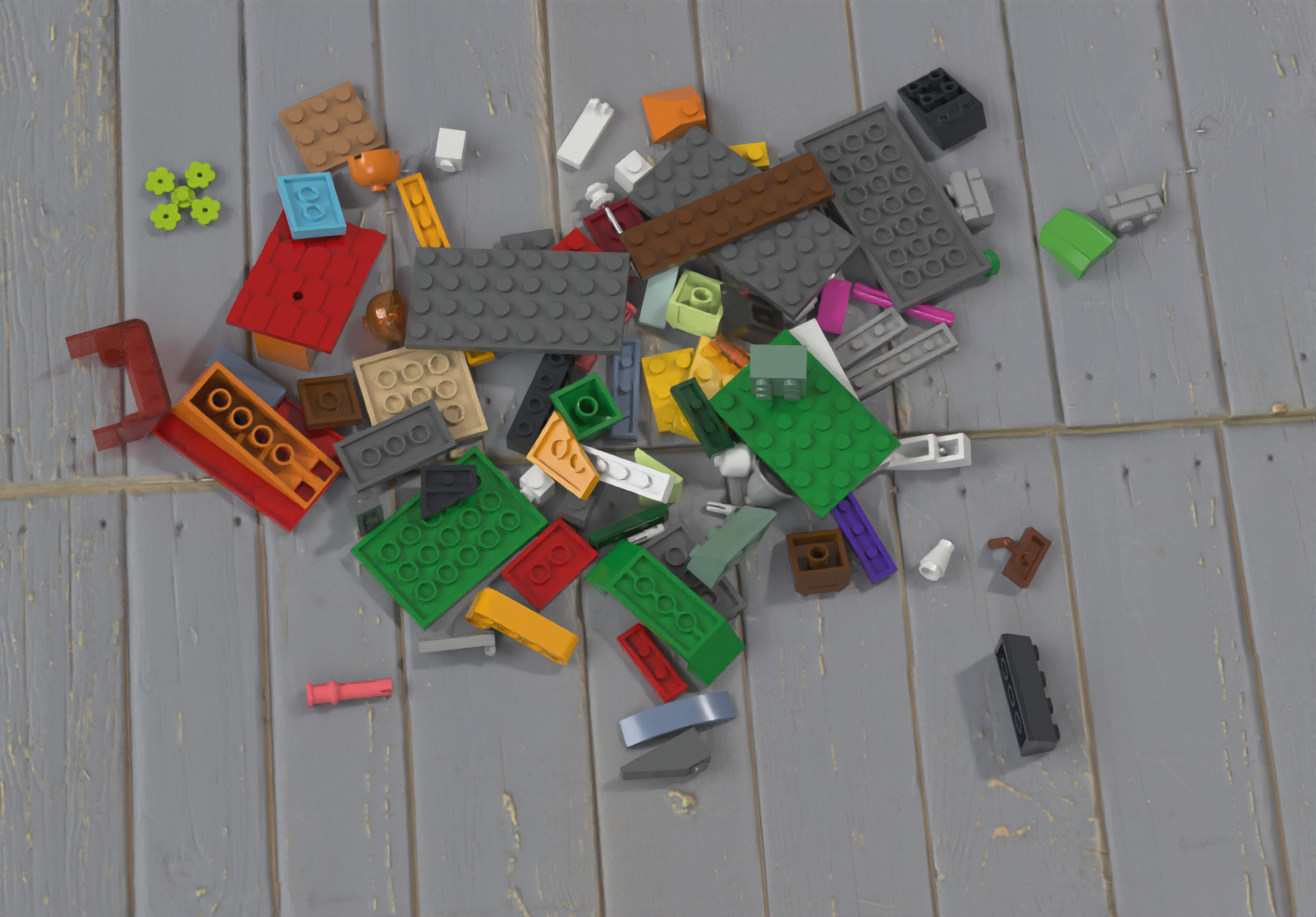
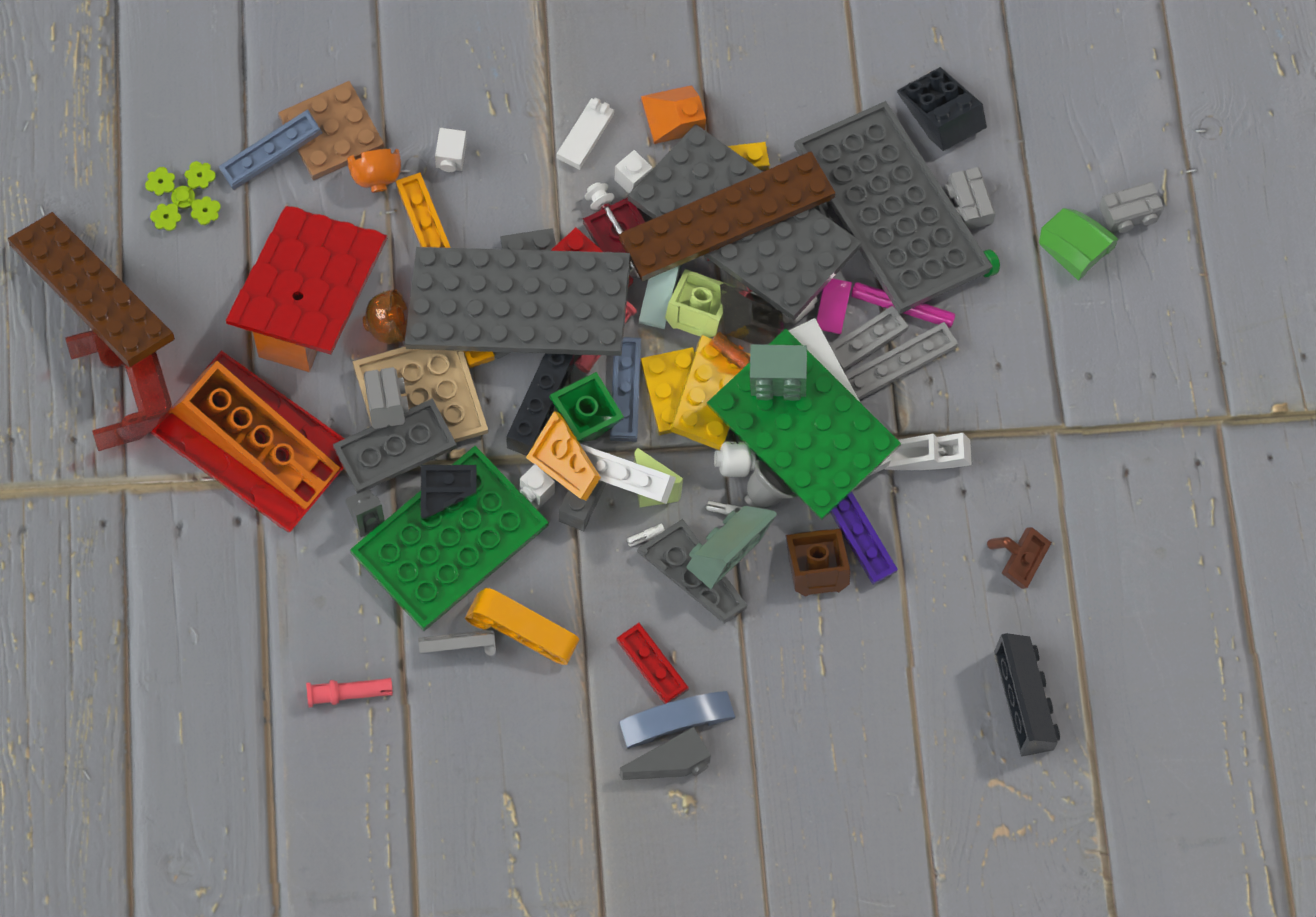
(91, 289): none -> reddish brown plate
(255, 380): sand blue tile -> none
(270, 149): none -> sand blue tile
(311, 205): medium azure plate -> none
(329, 402): reddish brown plate -> none
(385, 397): none -> light grey brick
(549, 564): red plate -> none
(629, 526): dark green tile -> none
(667, 609): green slope -> none
(702, 417): dark green tile -> none
(936, 561): white cone -> none

